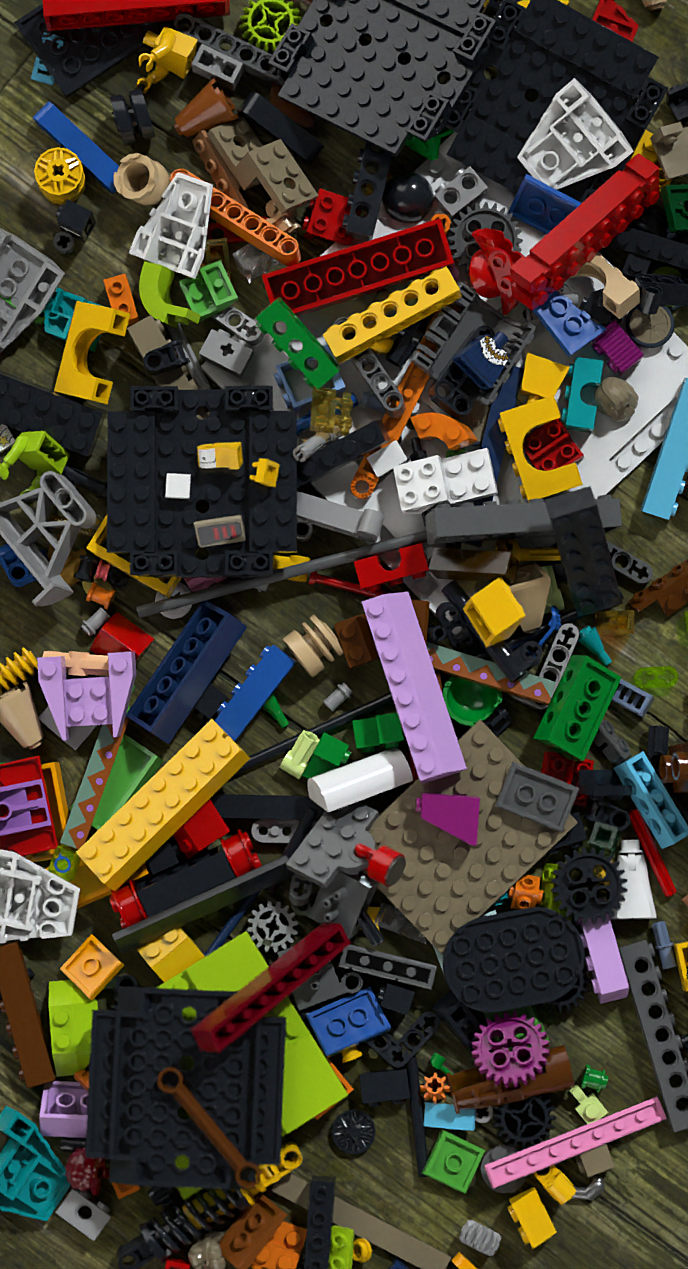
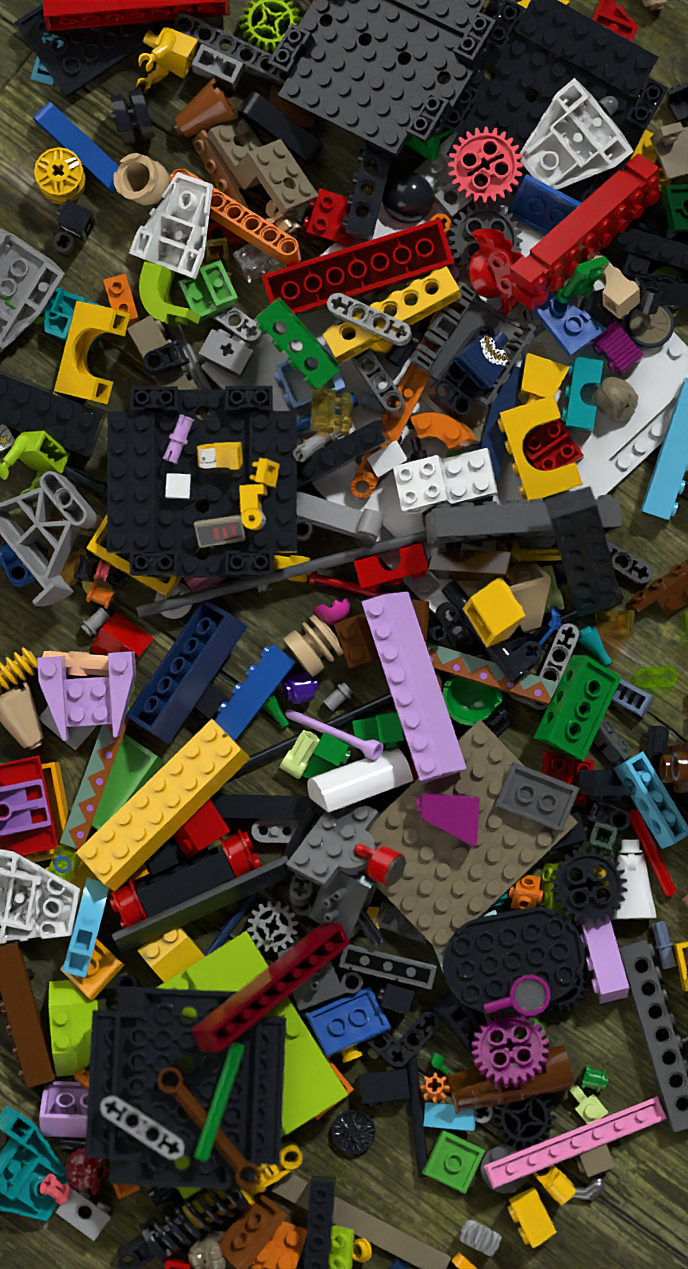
(55, 1189): none -> coral bush
(86, 928): none -> medium azure slope
(144, 1123): none -> light grey beam
(178, 439): none -> lavender pin
(219, 1101): none -> green axle
(251, 505): none -> yellow leg
(299, 688): none -> dark purple head
(332, 615): none -> dark pink hair
(370, 316): none -> light grey beam
(371, 749): none -> lavender piece
(474, 147): none -> coral gear
(527, 995): none -> piece
(583, 280): none -> green plate
(609, 105): none -> dark grey hinge

